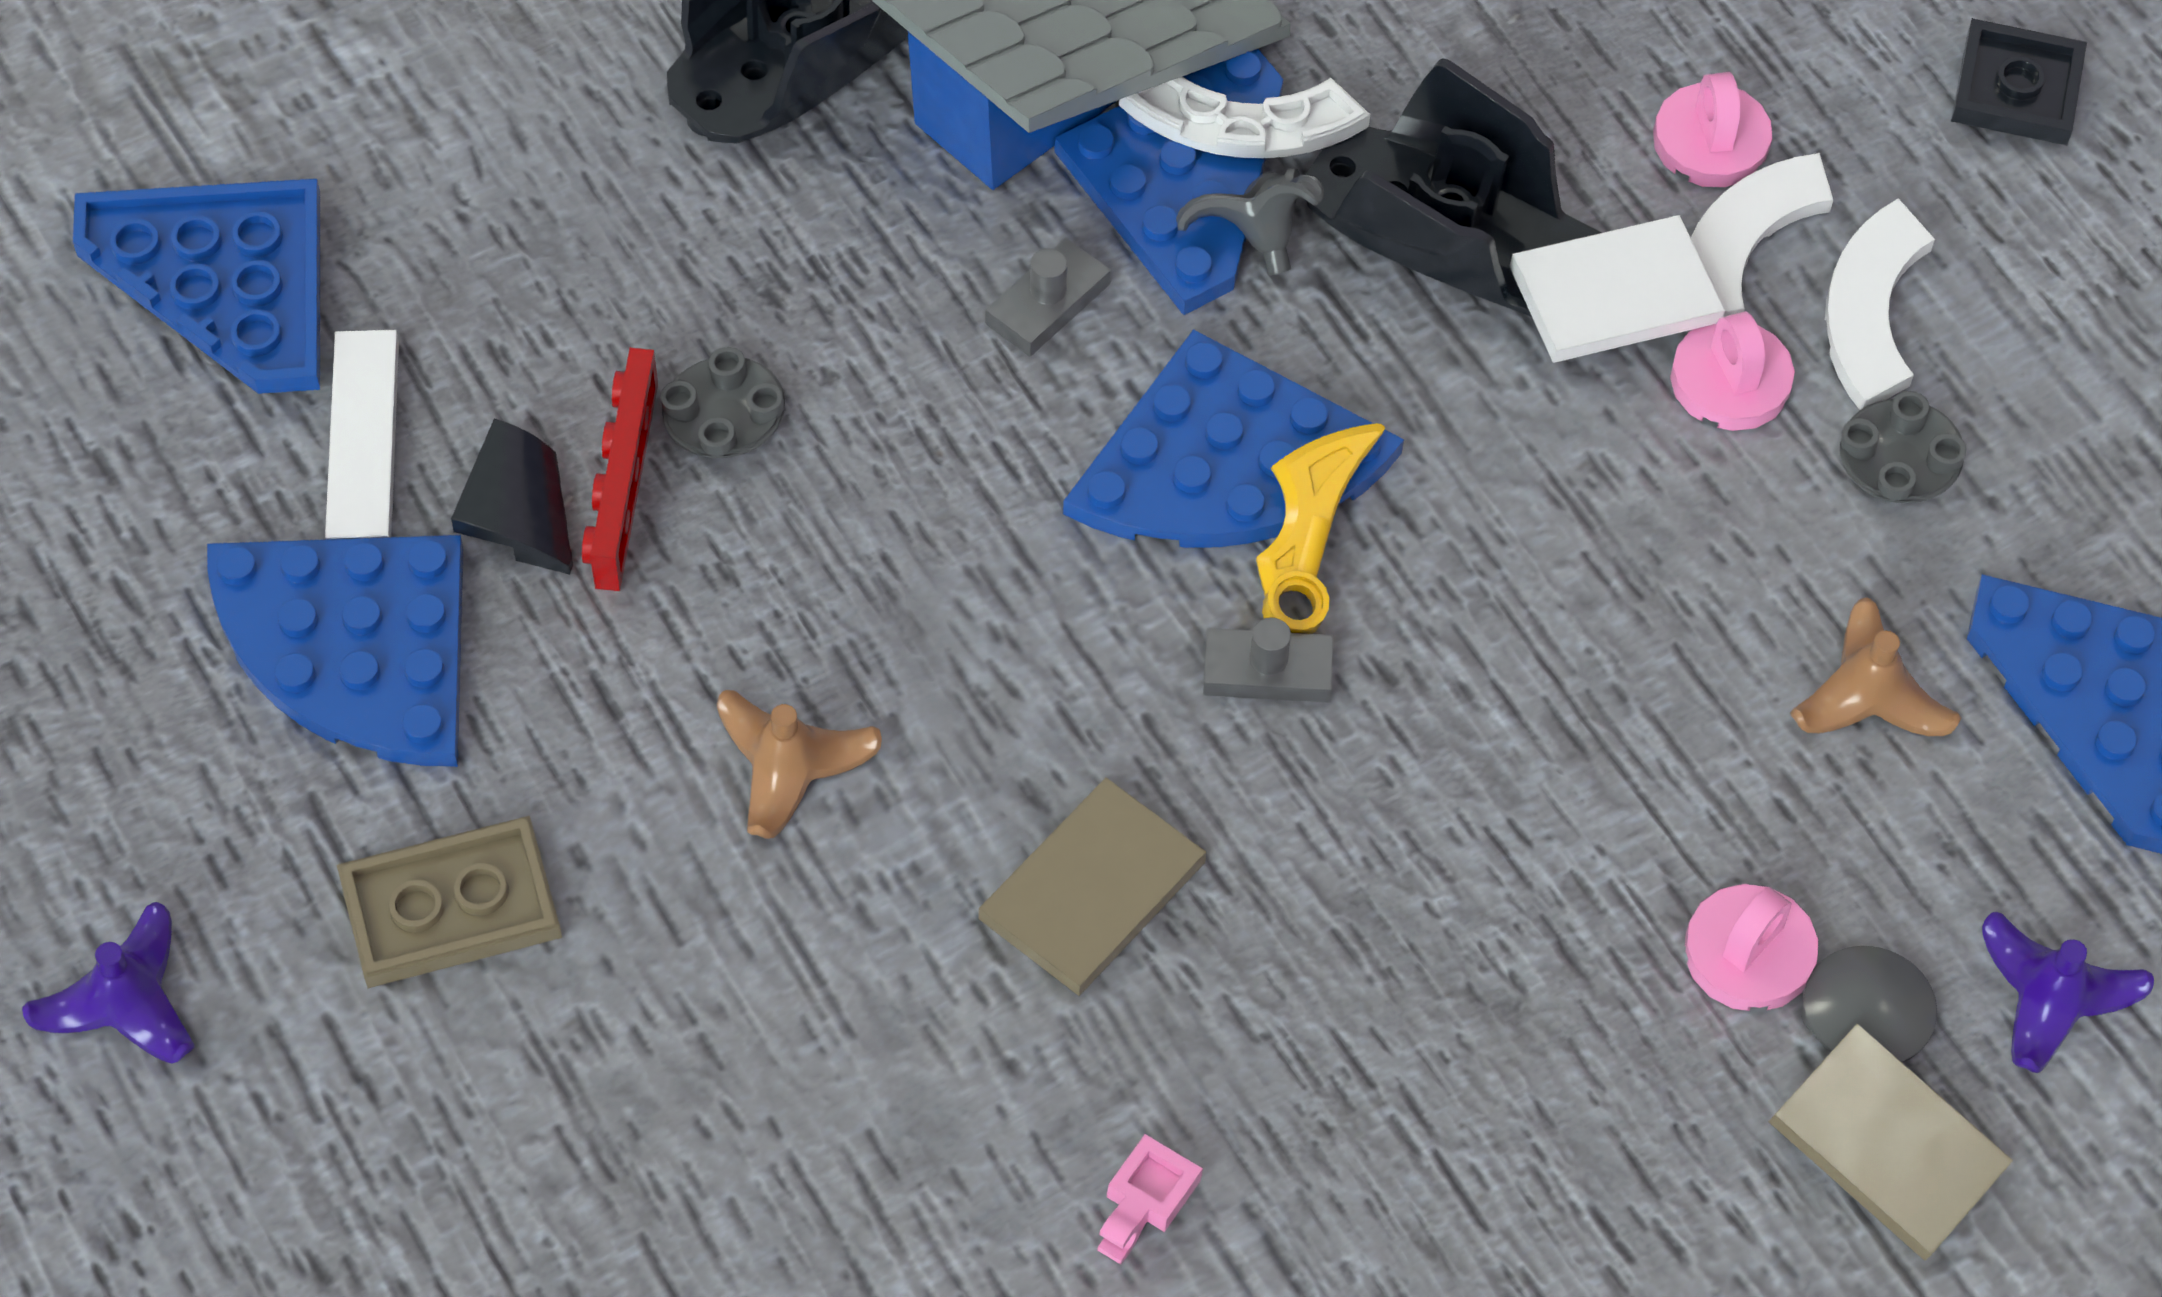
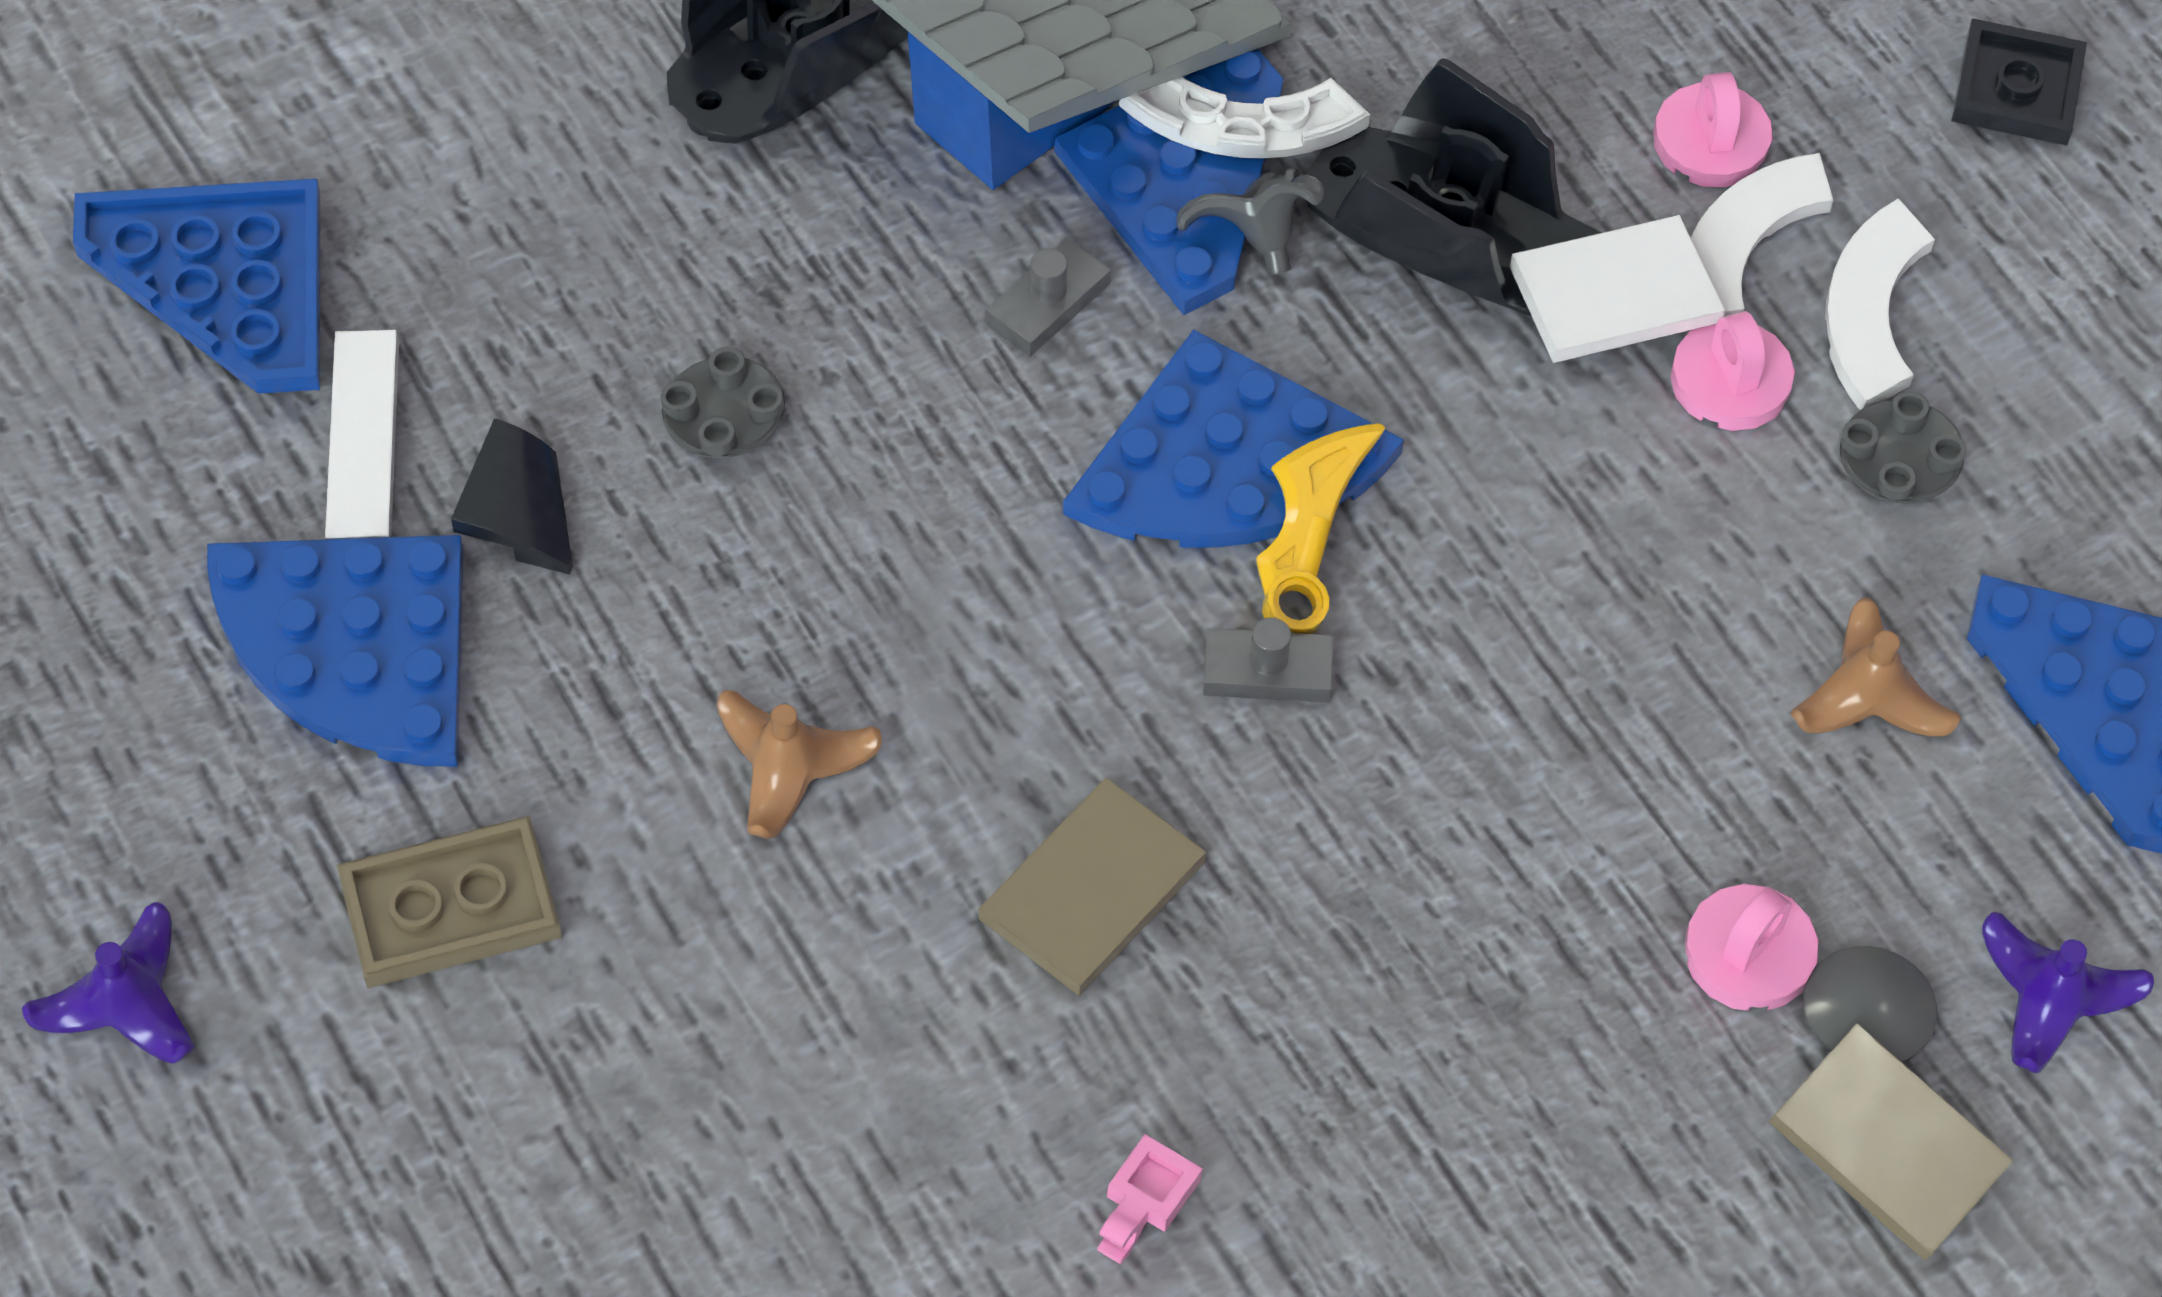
(617, 490): red plate -> none

